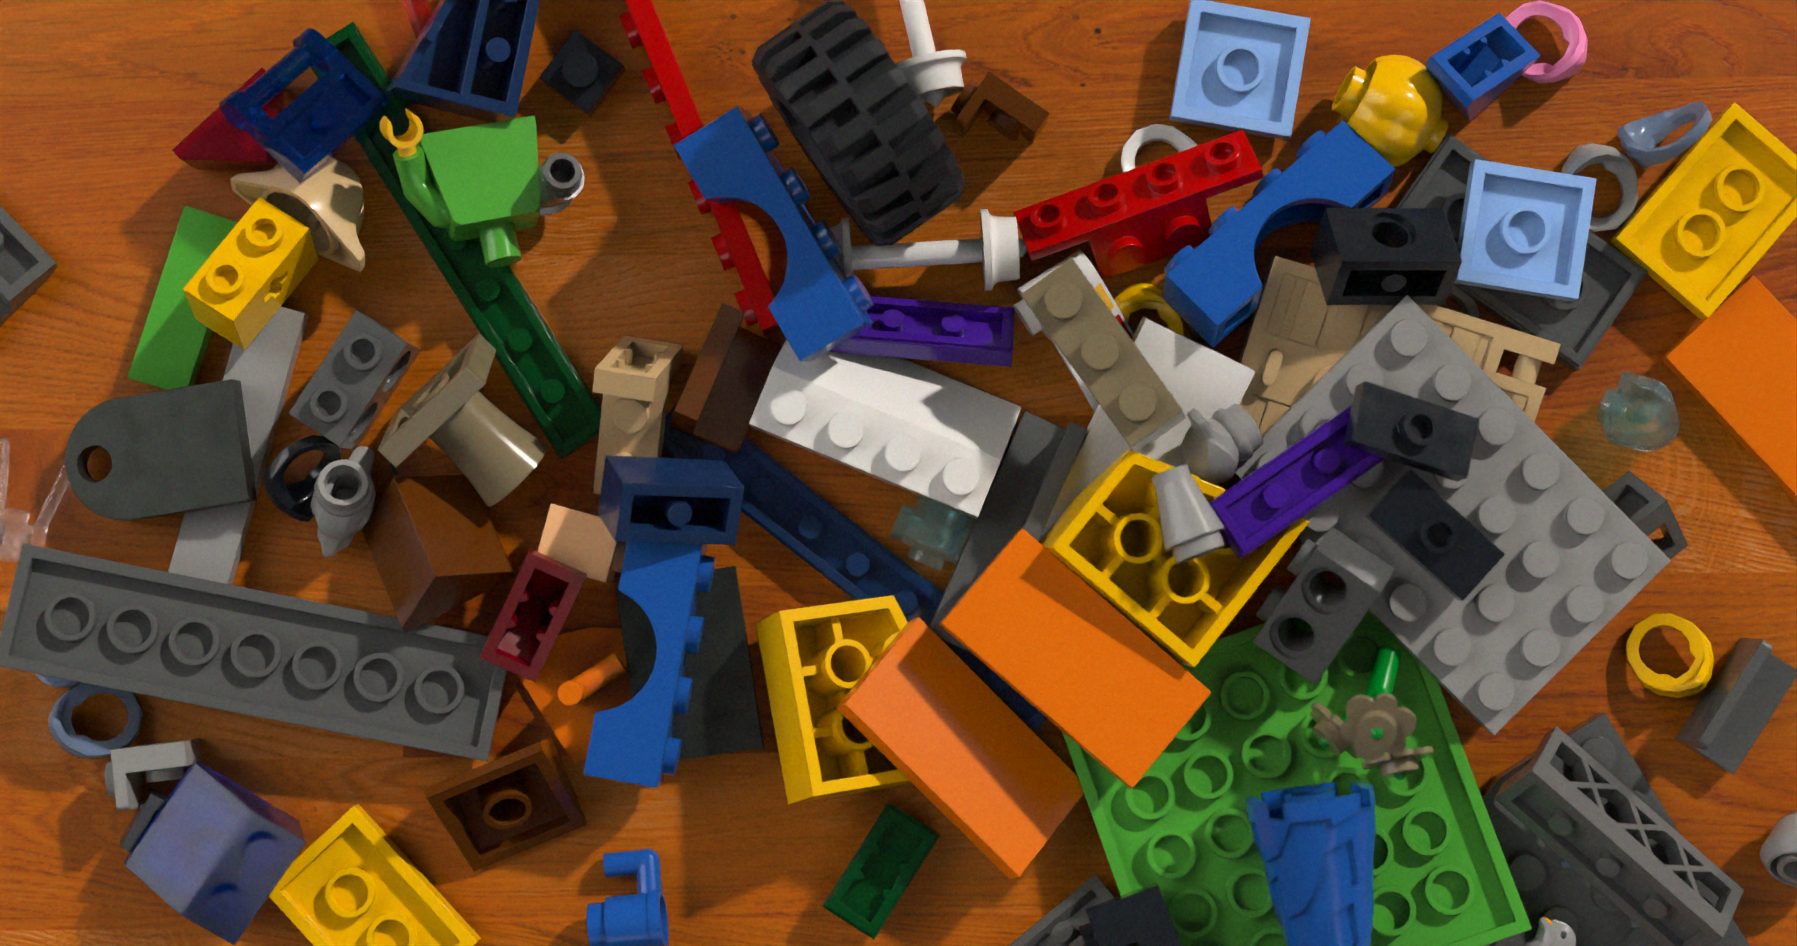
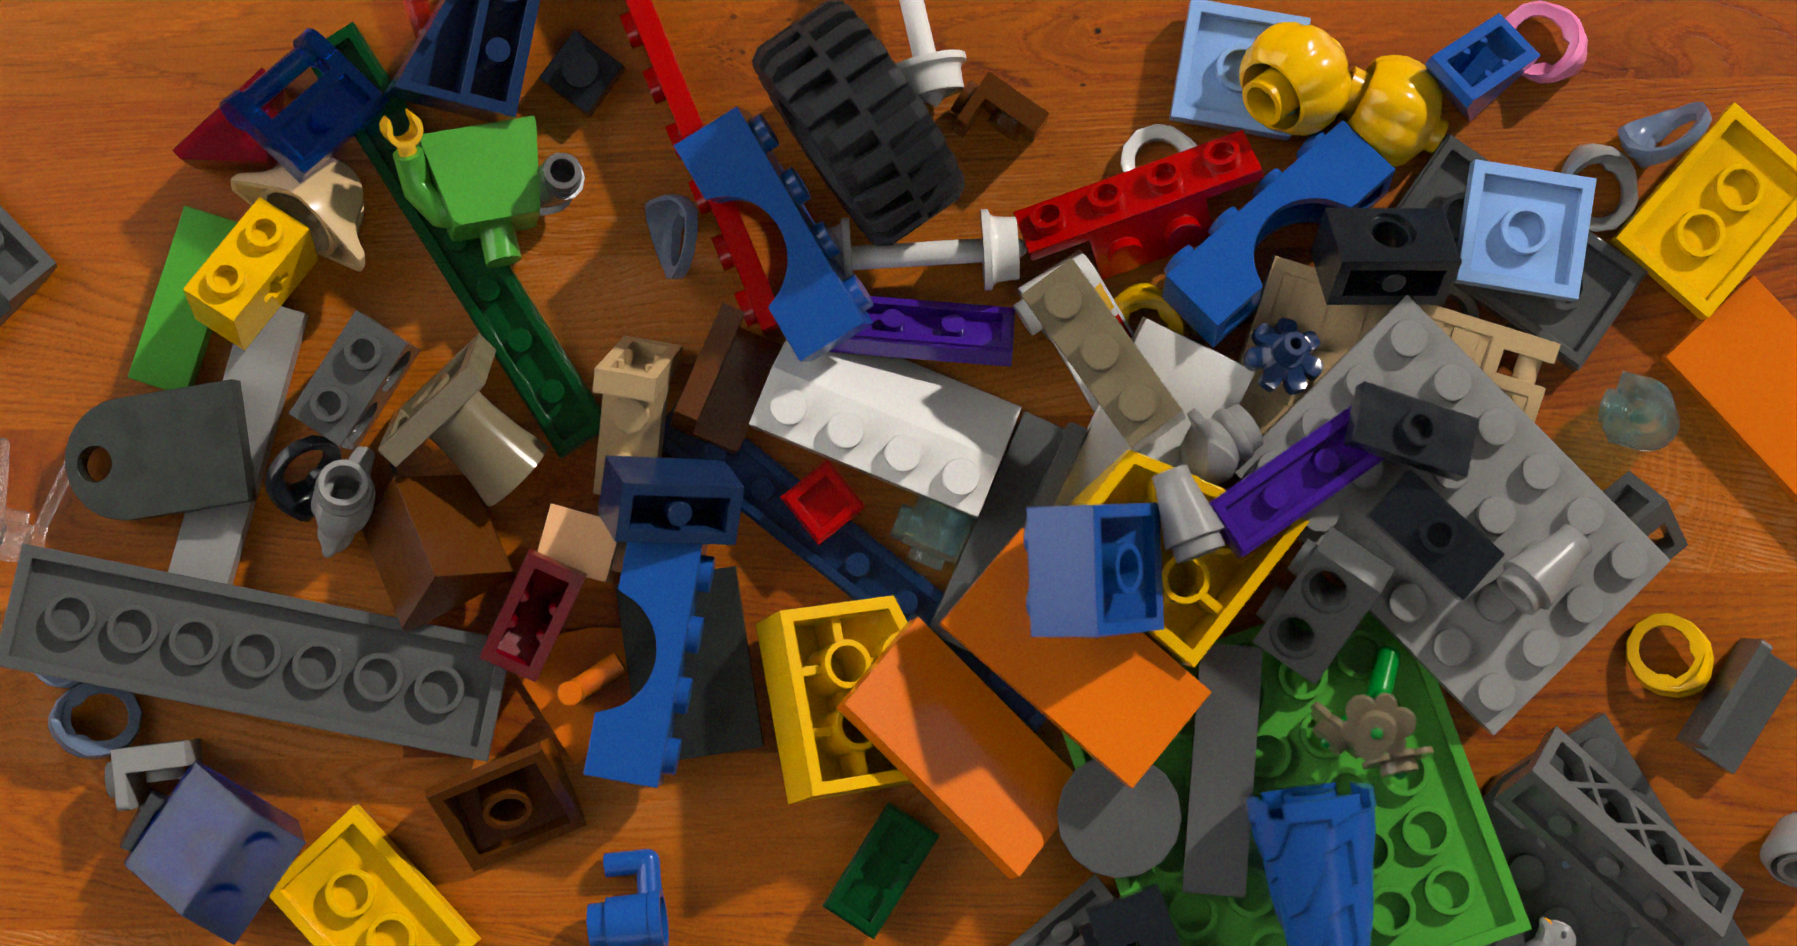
(666, 220): none -> sand blue piece
(823, 502): none -> red tile
(1094, 570): none -> blue slope
(1118, 827): none -> dark grey tile
(1222, 772): none -> dark grey tile
(1284, 356): none -> dark blue plant
(1301, 73): none -> yellow plant
(1542, 571): none -> light grey cone

